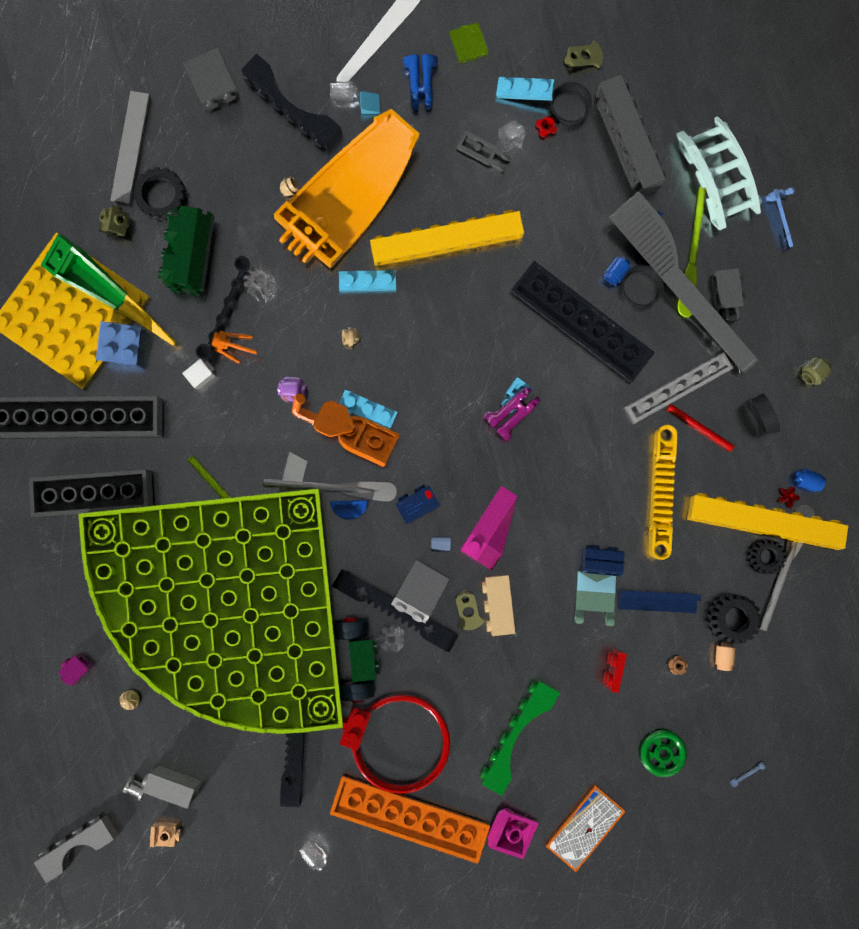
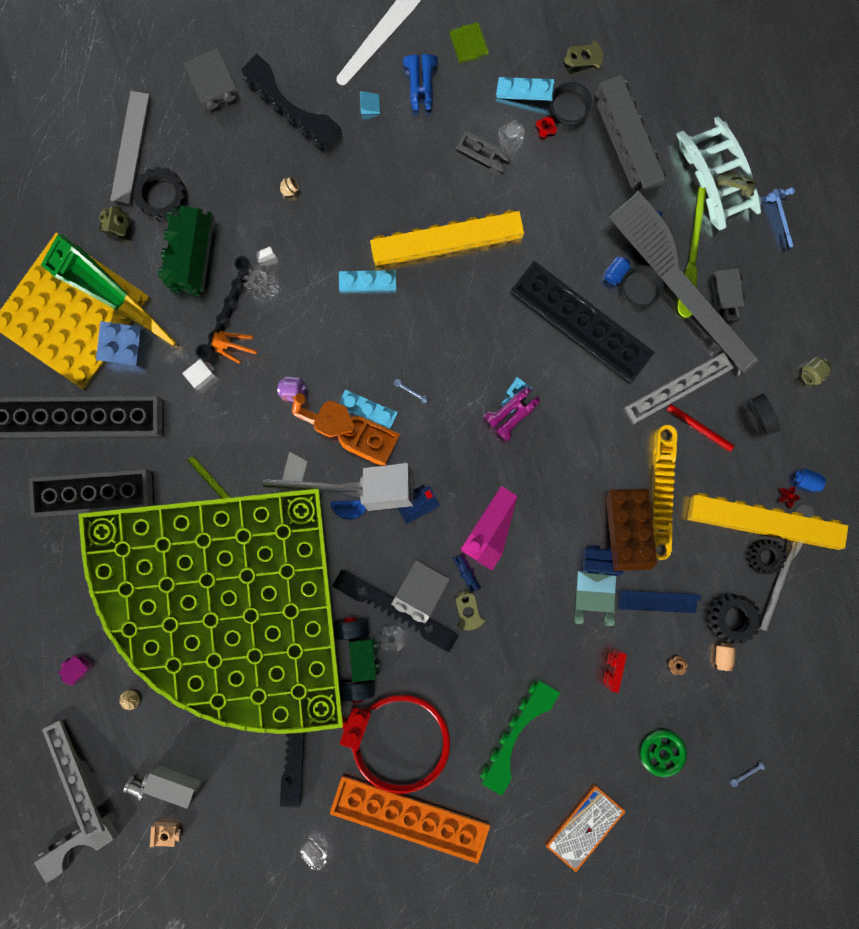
(73, 780): none -> light grey plate
(265, 255): none -> white tile
(343, 91): clear brick -> none
(348, 190): light orange windscreen -> none
(350, 336): tan plate -> none
(387, 487): none -> light grey brick
(397, 383): none -> sand blue hinge
(440, 544): sand blue slope -> none
(467, 572): none -> dark blue pin
(498, 605): tan brick -> none
(511, 833): dark pink slope -> none
(631, 529): none -> reddish brown brick
(741, 182): none -> olive piece

